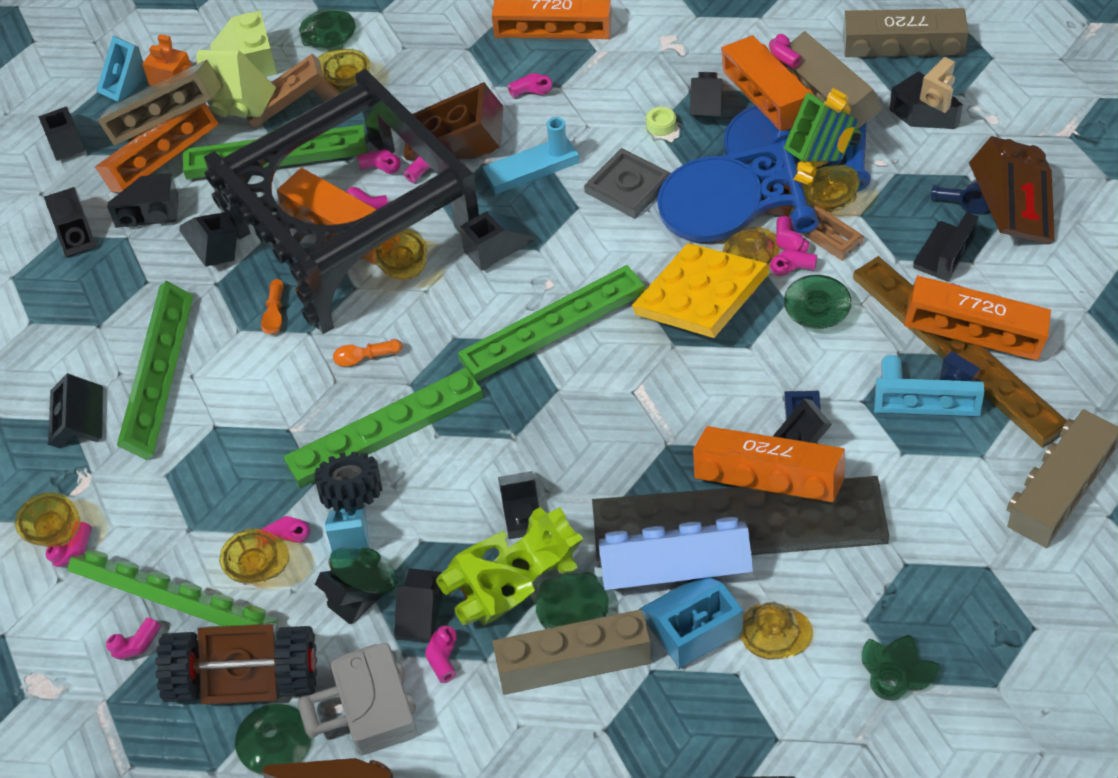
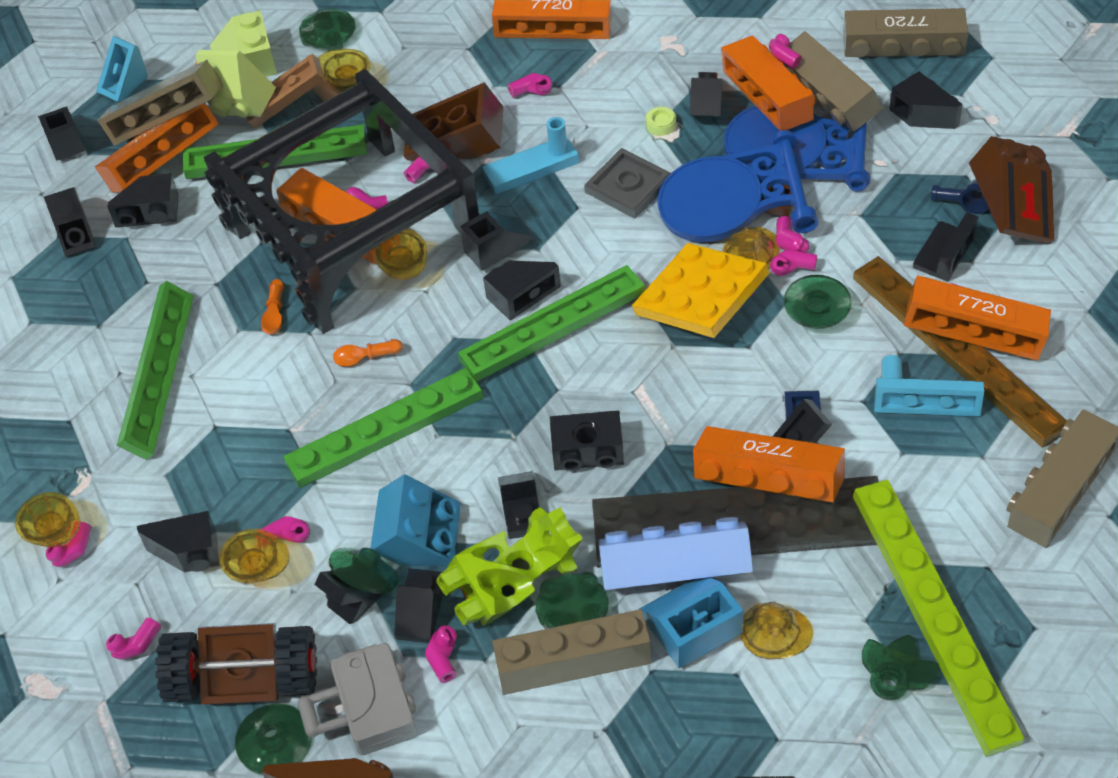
(75, 410): black panel -> none
(159, 589): bright green plate -> none
(164, 61): orange brick -> none
(183, 541): none -> black slope
(211, 238): black slope -> none
(347, 528): medium azure slope -> none
(348, 481): black bush -> none
(380, 159): dark pink arm -> none
(415, 524): none -> dark azure slope
(520, 285): none -> black slope
(598, 429): none -> black brick
(821, 133): torso -> none
(830, 241): medium nougat tile -> none
(833, 188): clear yellow piece -> none
(938, 85): tan bracket -> none
(938, 619): none -> lime plate
(958, 369): dark blue plate -> none

